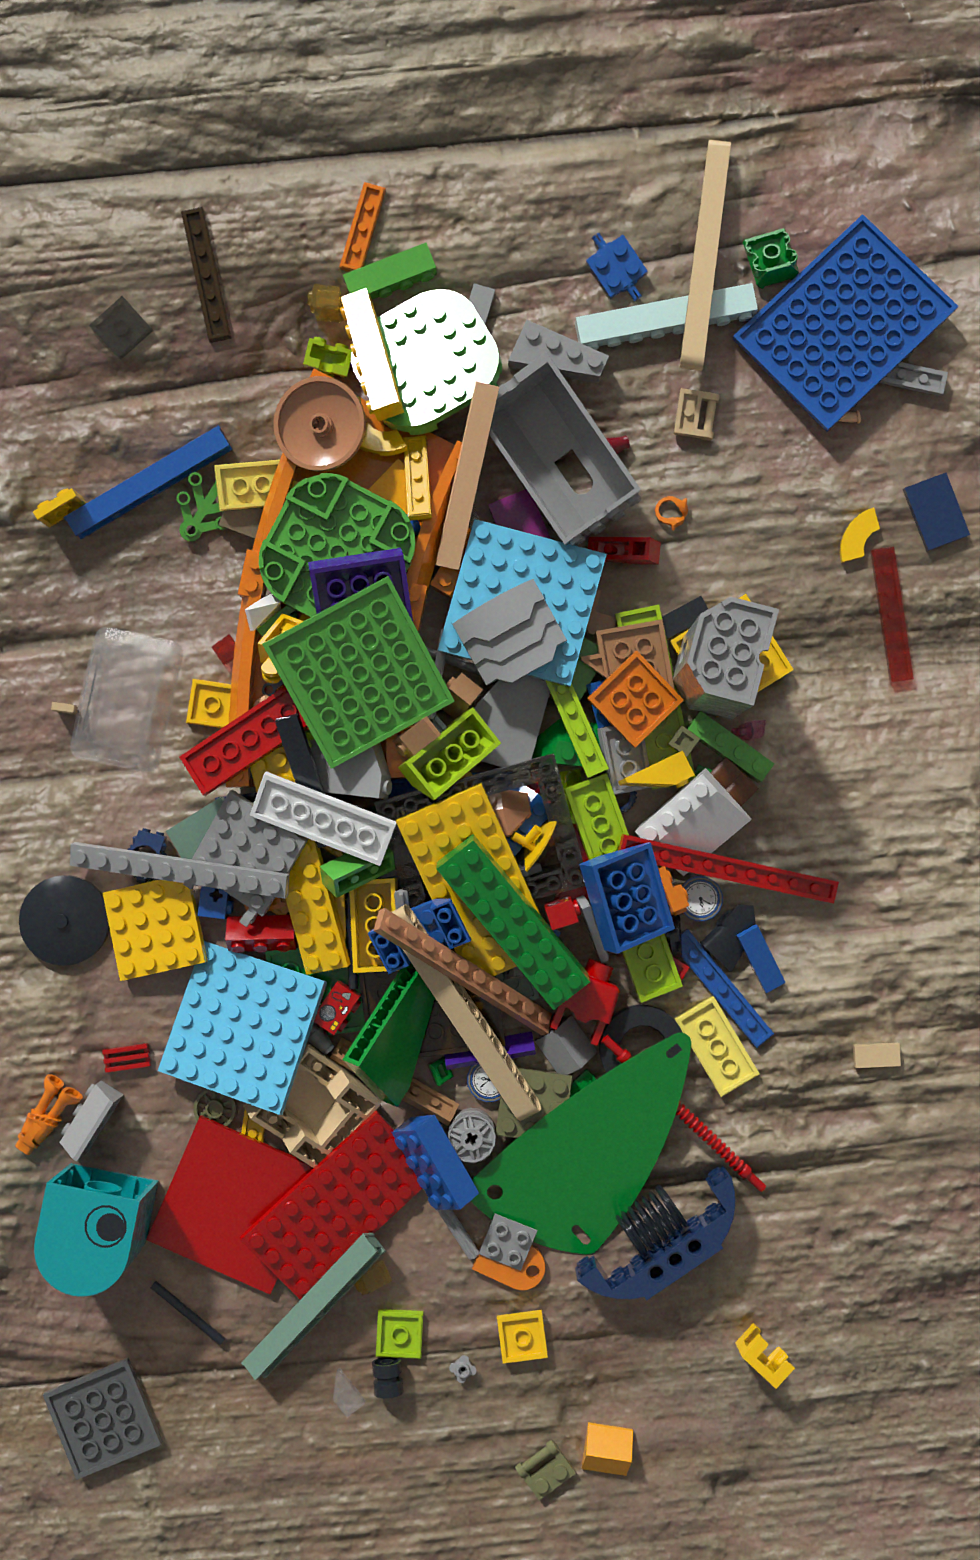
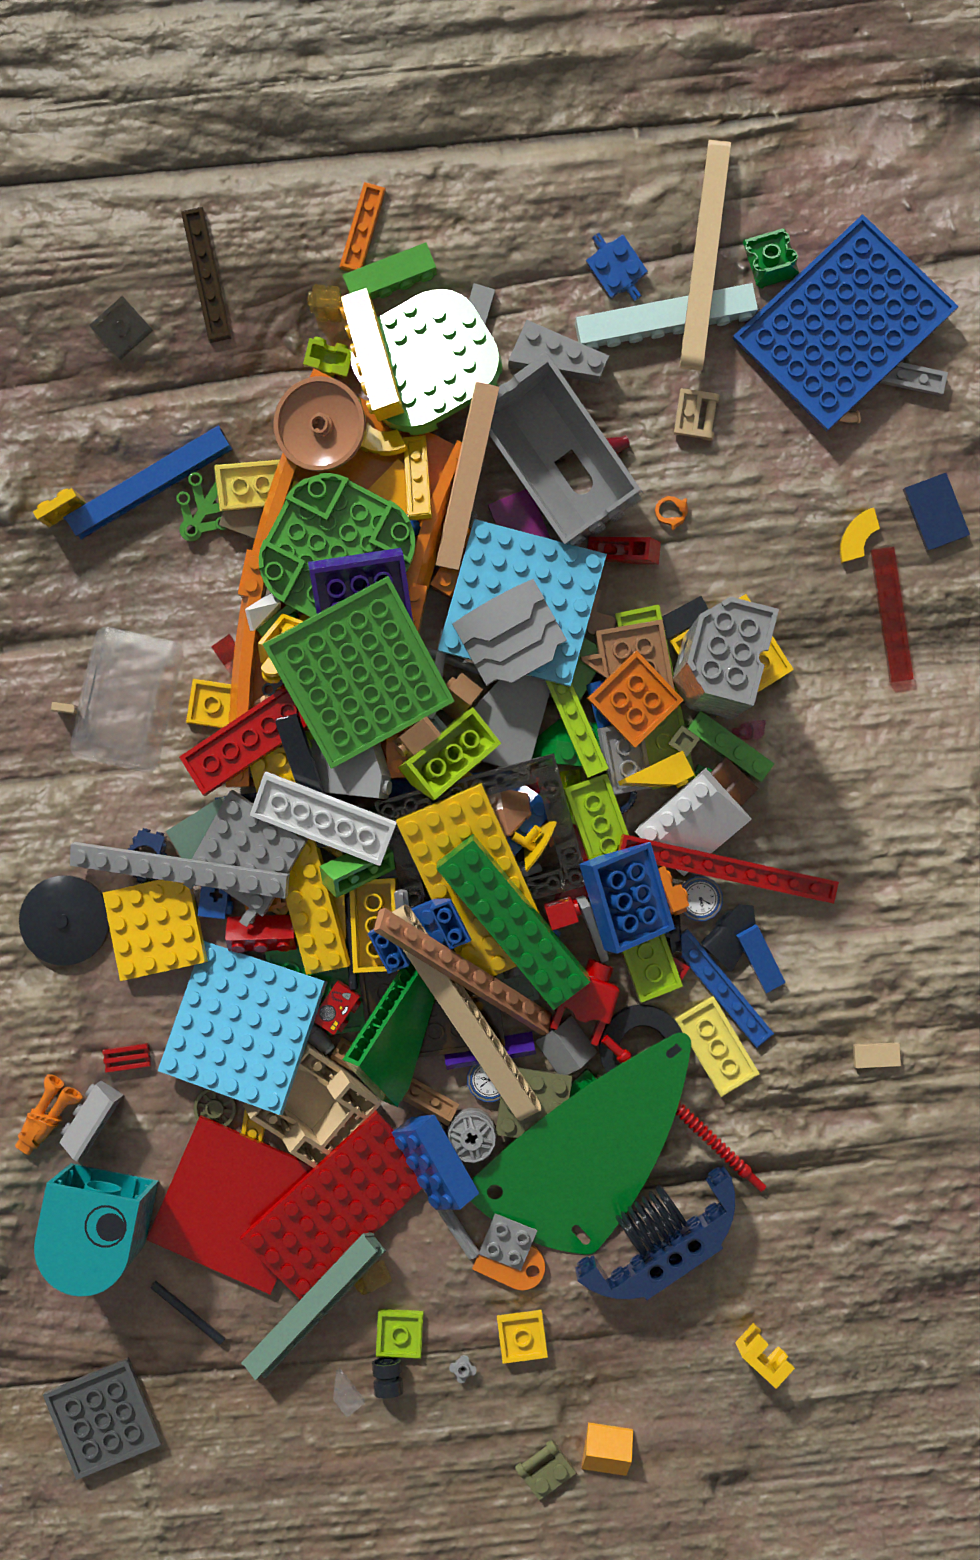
(439, 1072): green slope -> none

